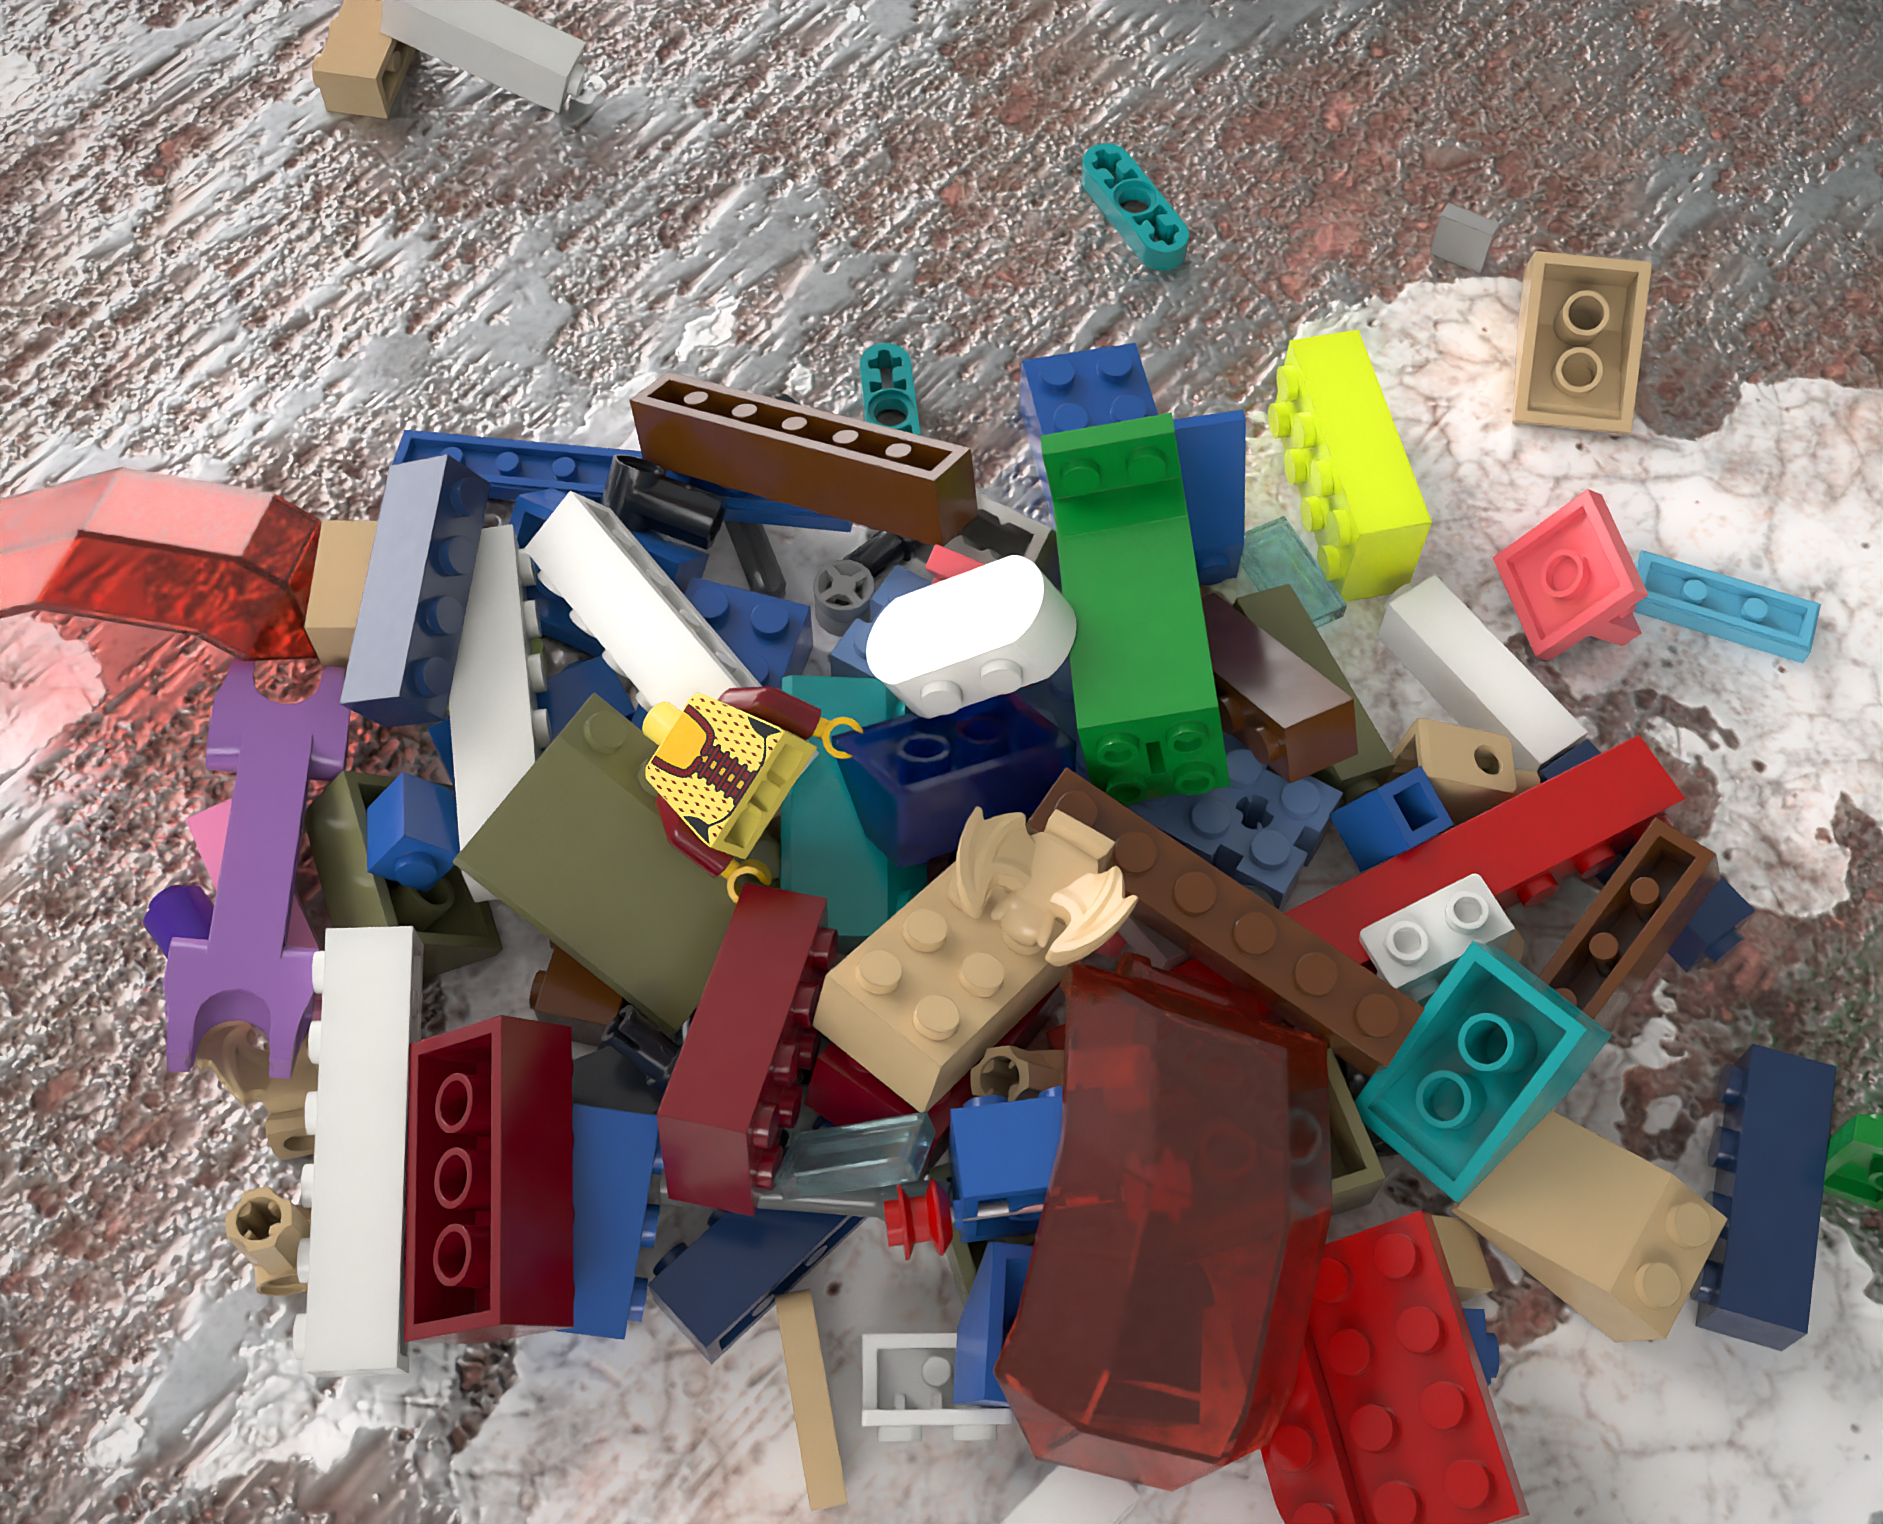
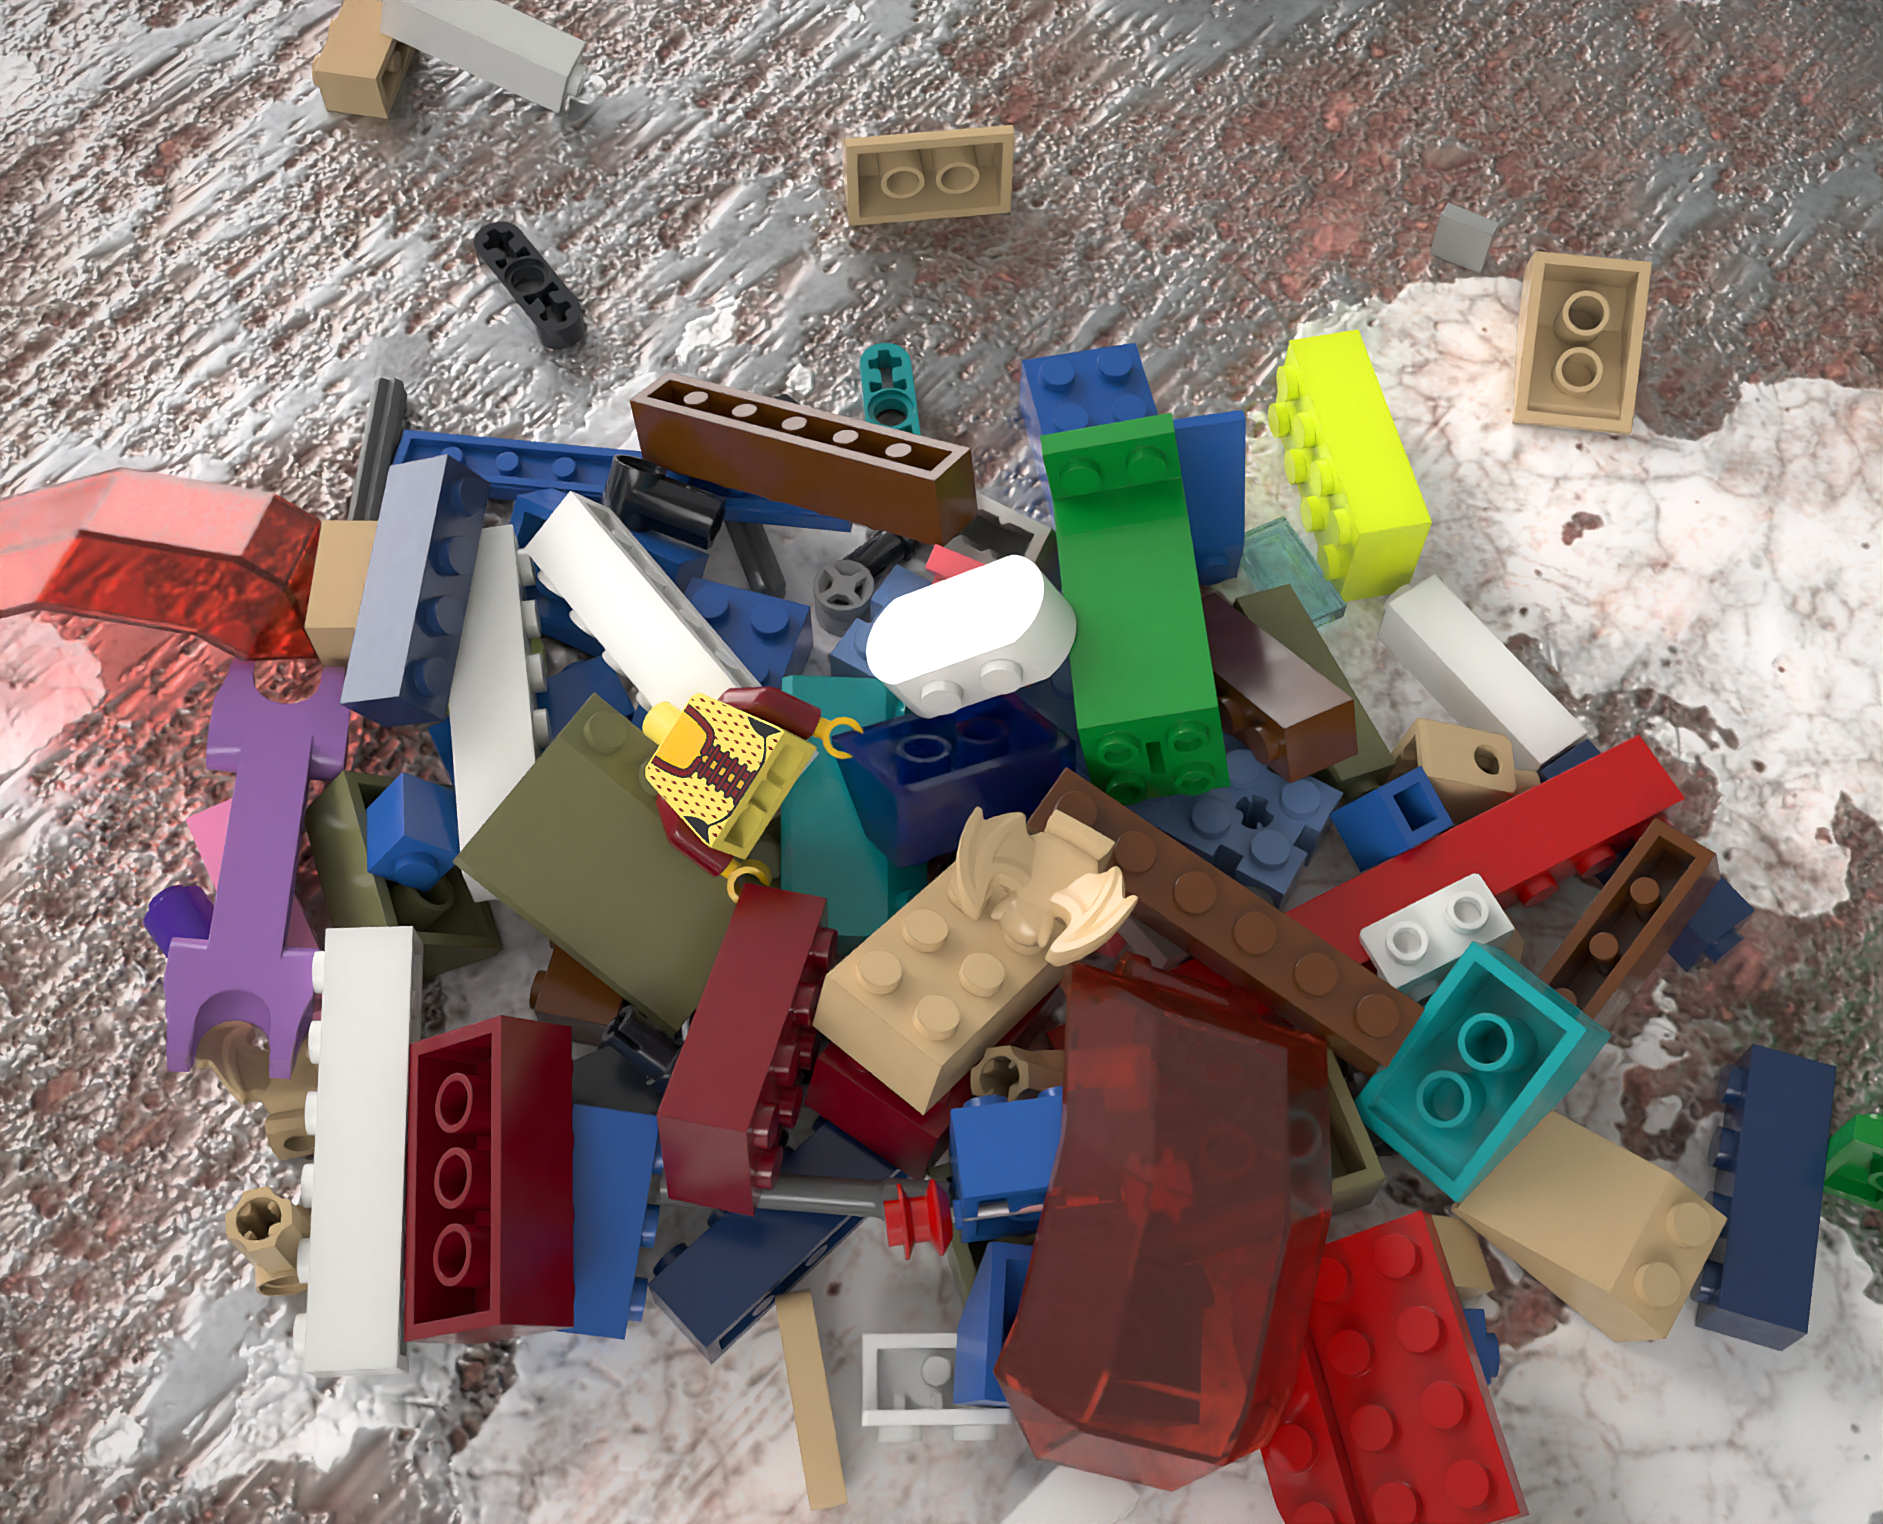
(377, 448): none -> dark grey axle
(529, 305): none -> black beam
(855, 1156): clear light blue tile -> none
(928, 174): none -> tan slope
(1134, 228): teal beam -> none
(1573, 579): coral bracket -> none
(1727, 607): medium azure tile -> none

